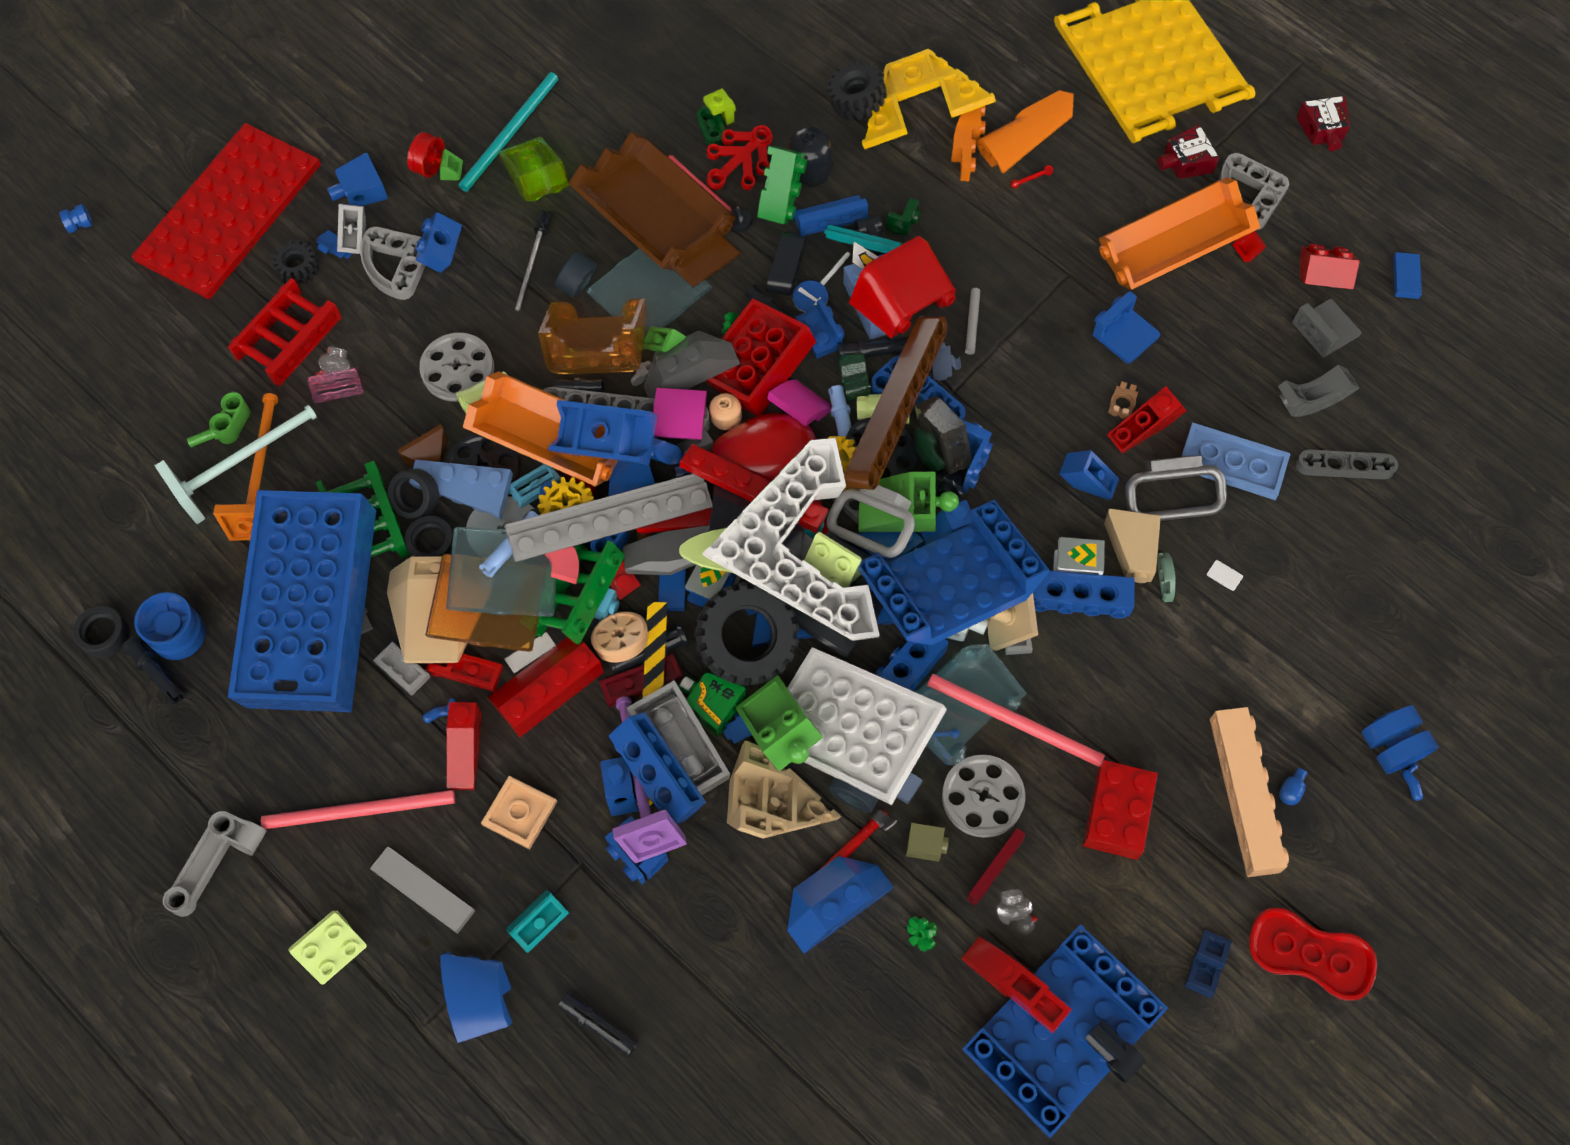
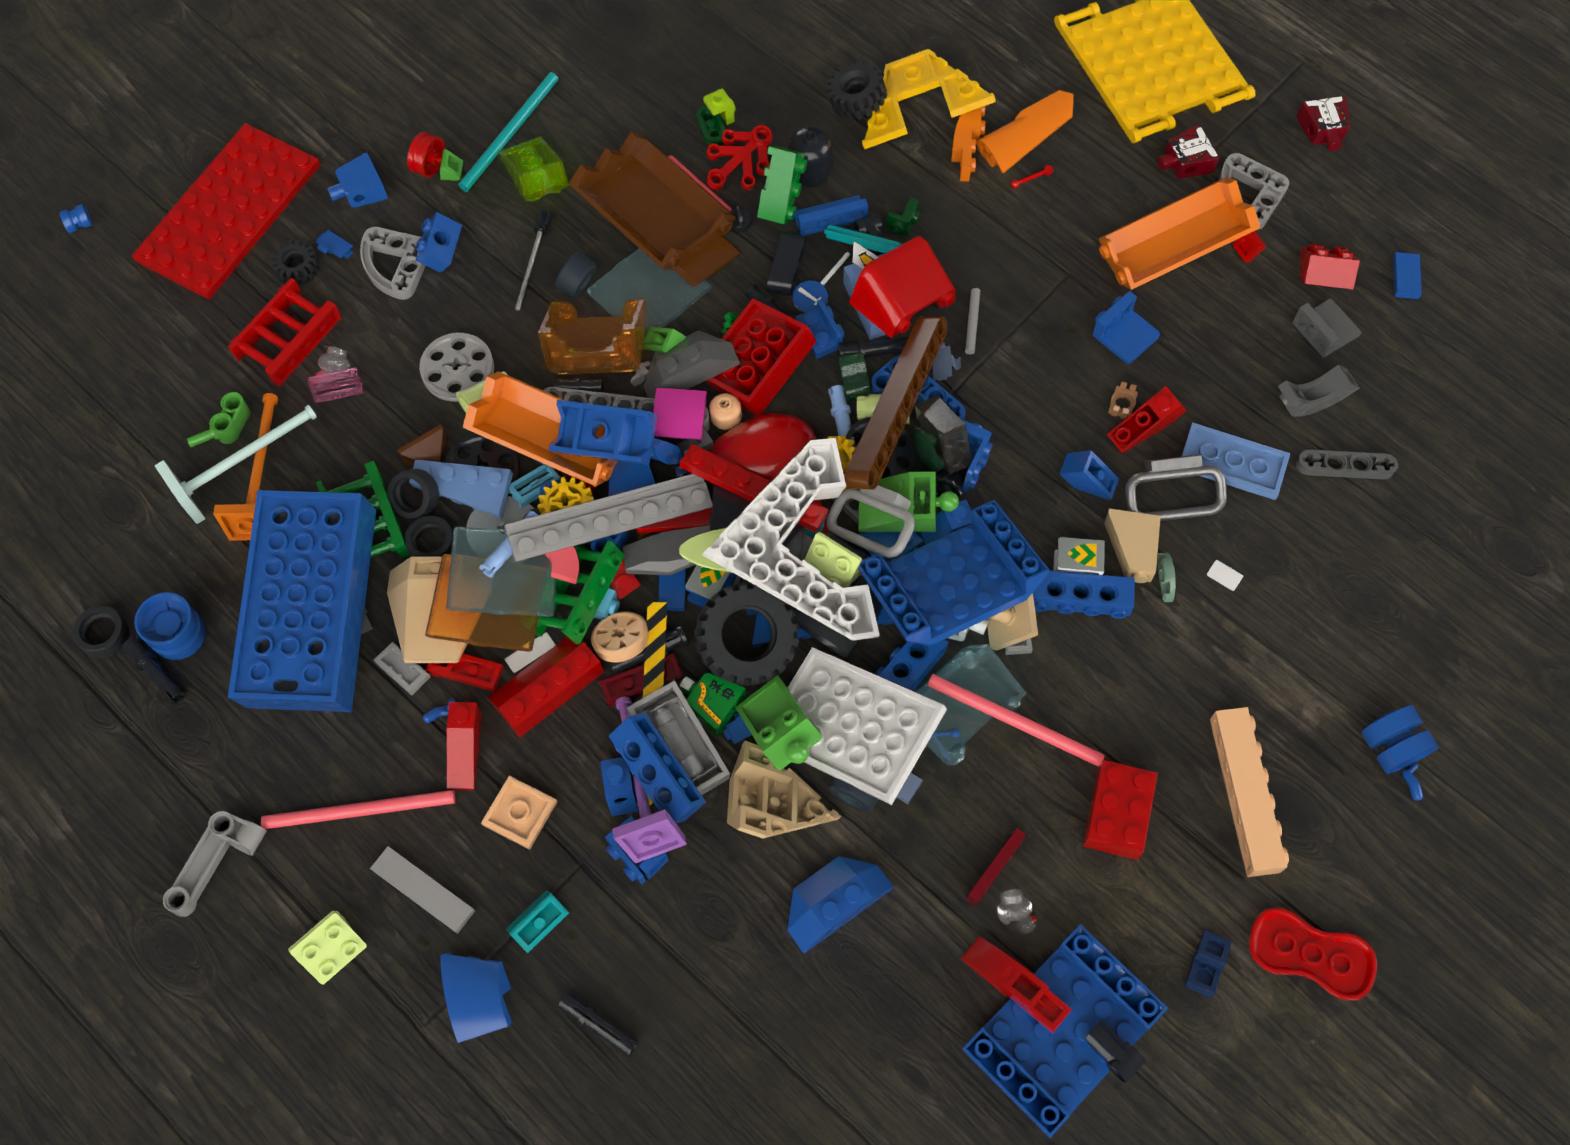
(350, 228): light grey slope -> none
(799, 402): dark pink slope -> none
(878, 819): red piece -> none
(922, 933): green plant -> none
(926, 842): olive brick -> none
(986, 809): light grey wedge -> none
(1293, 788): blue cylinder -> none

